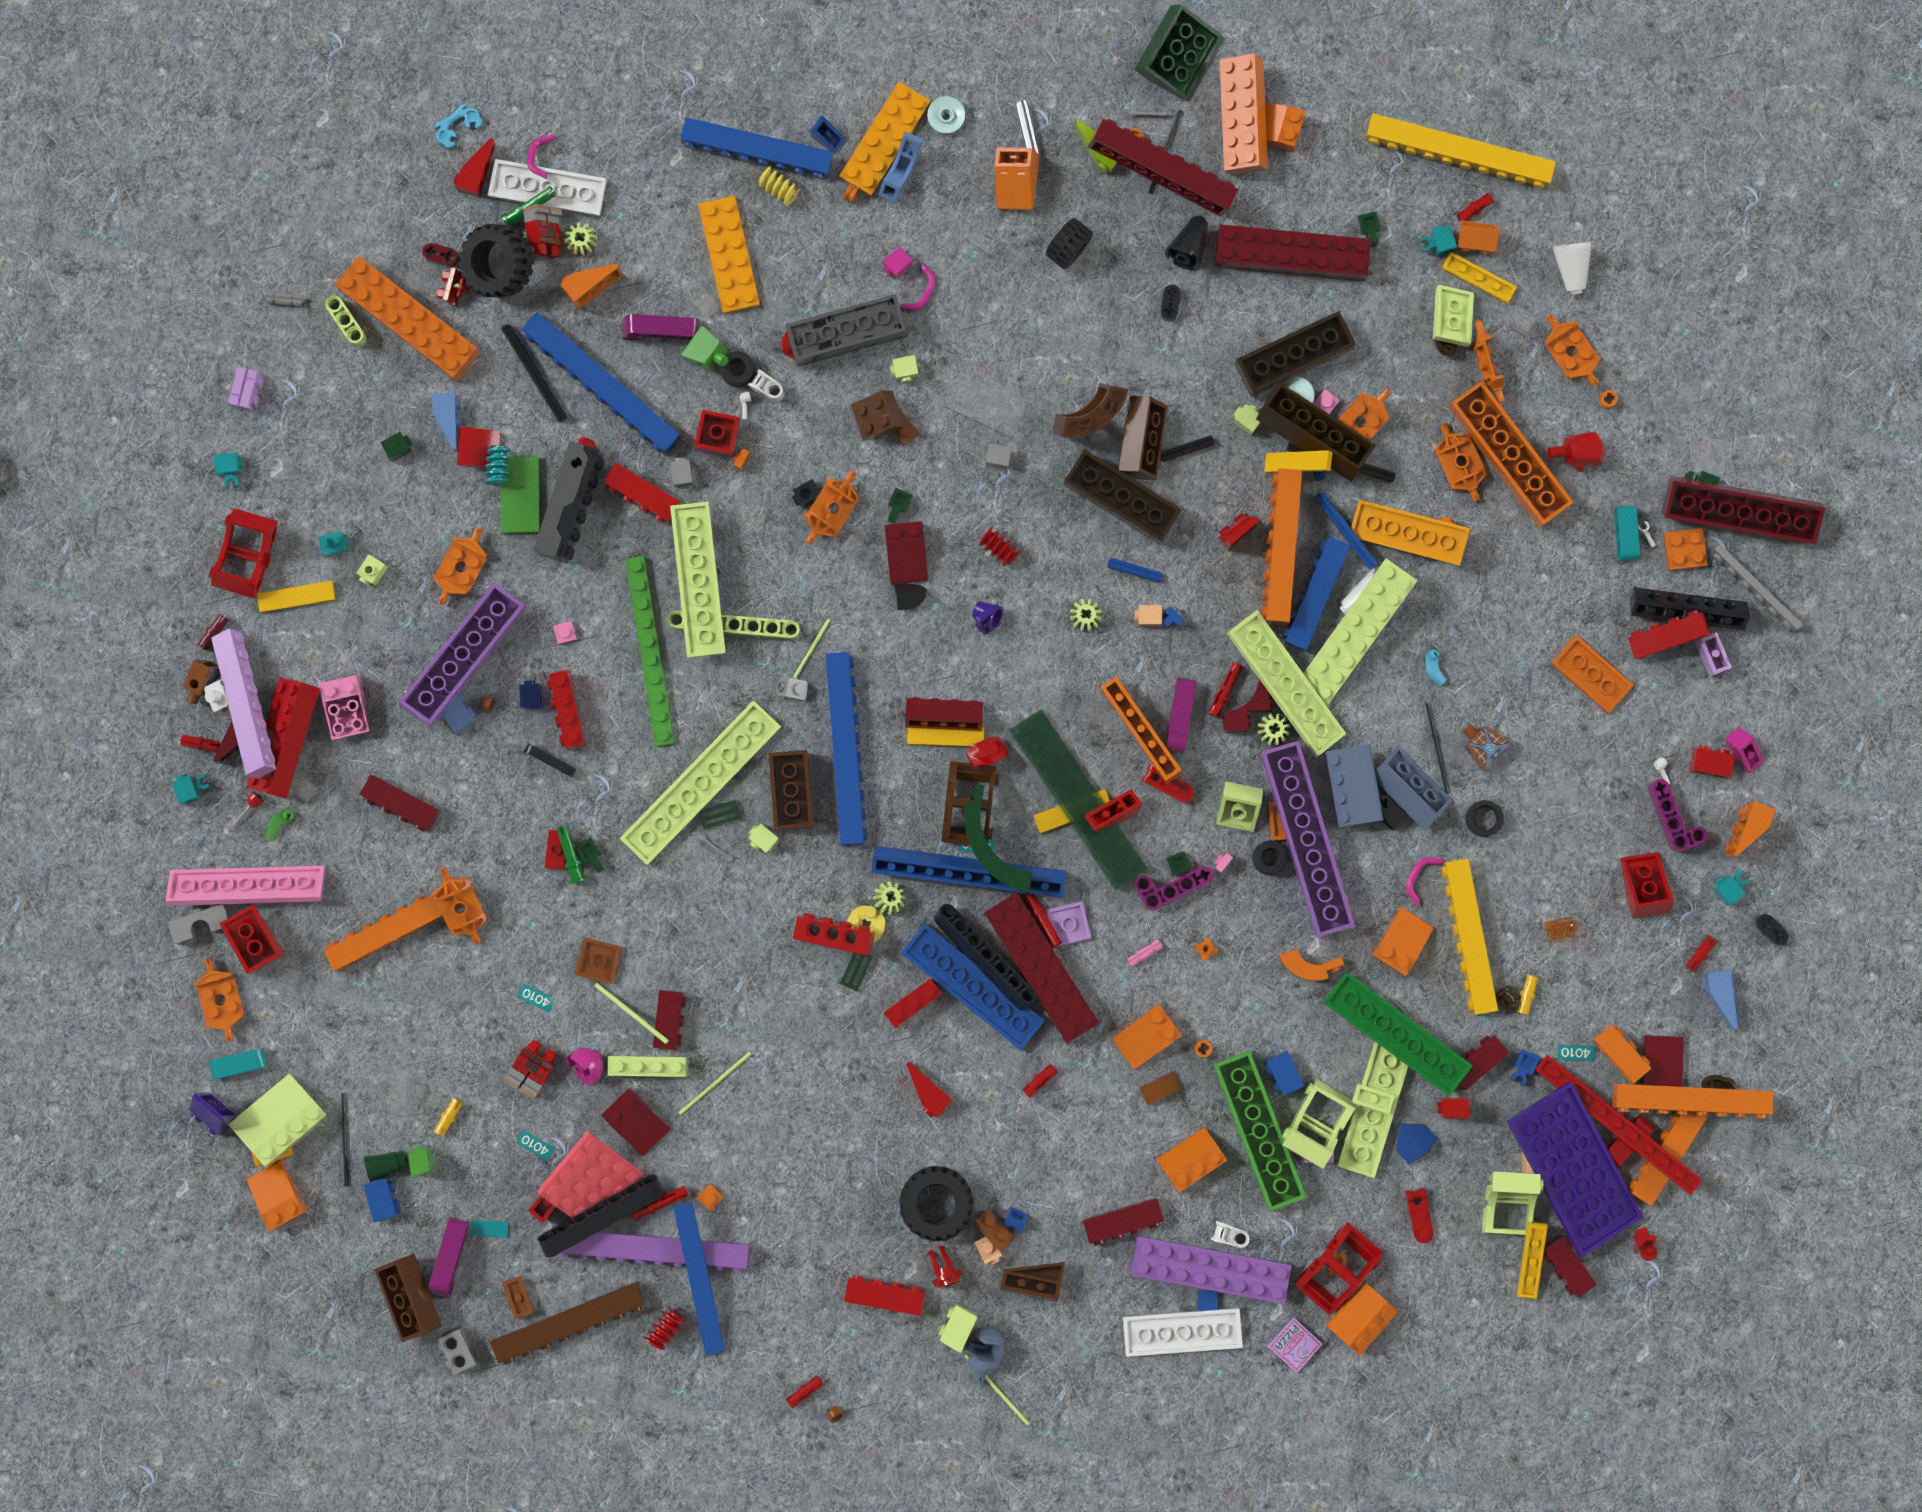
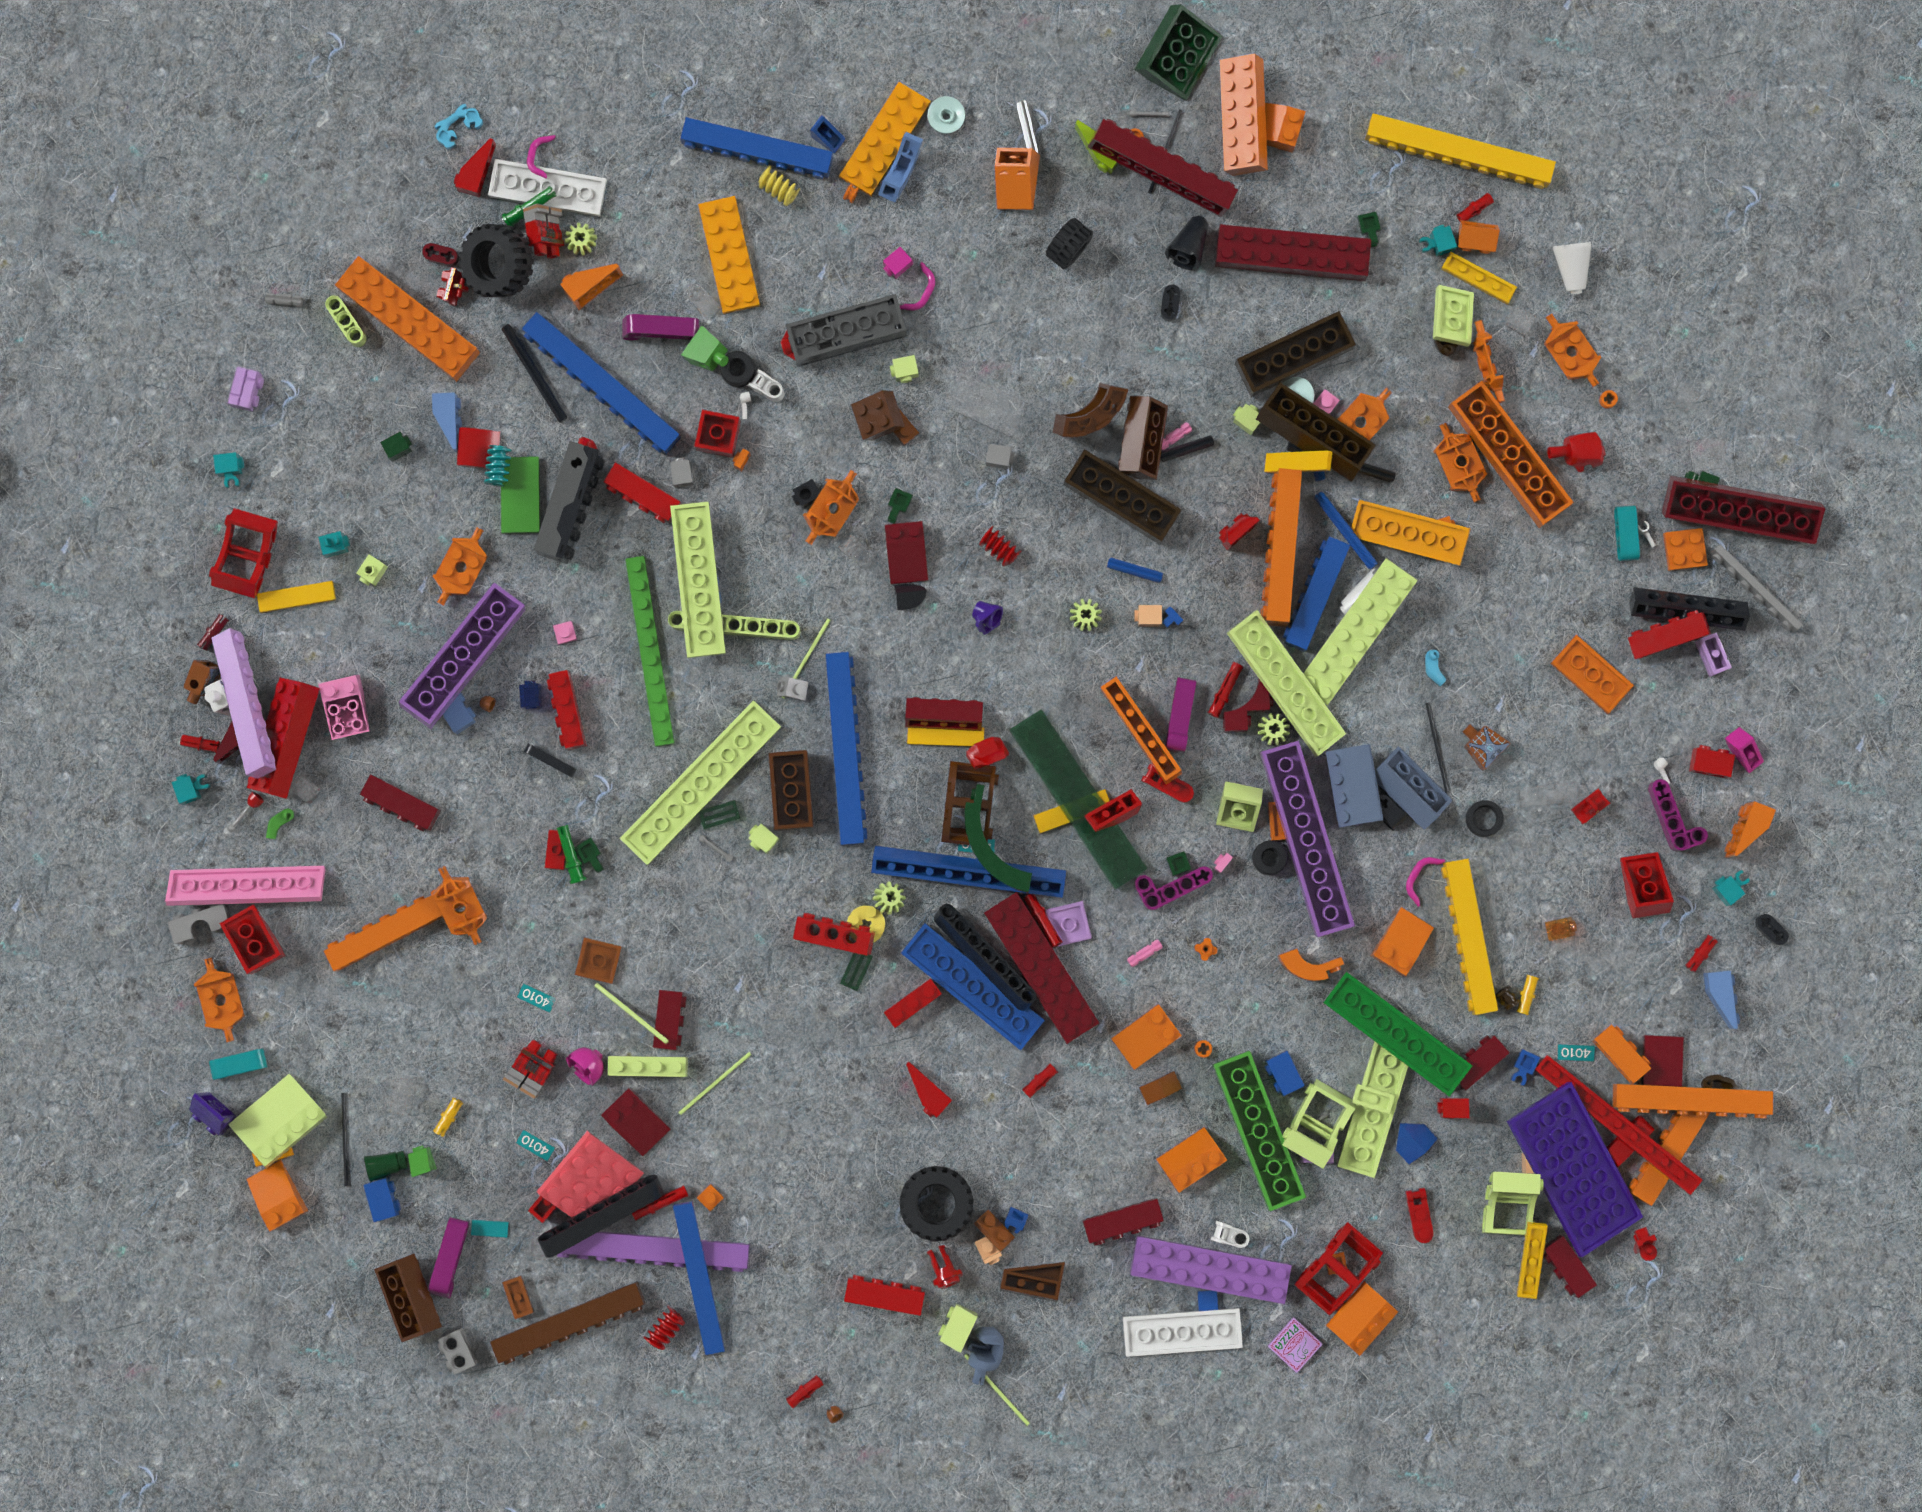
(1176, 435): none -> bright pink axle
(1590, 806): none -> red hips

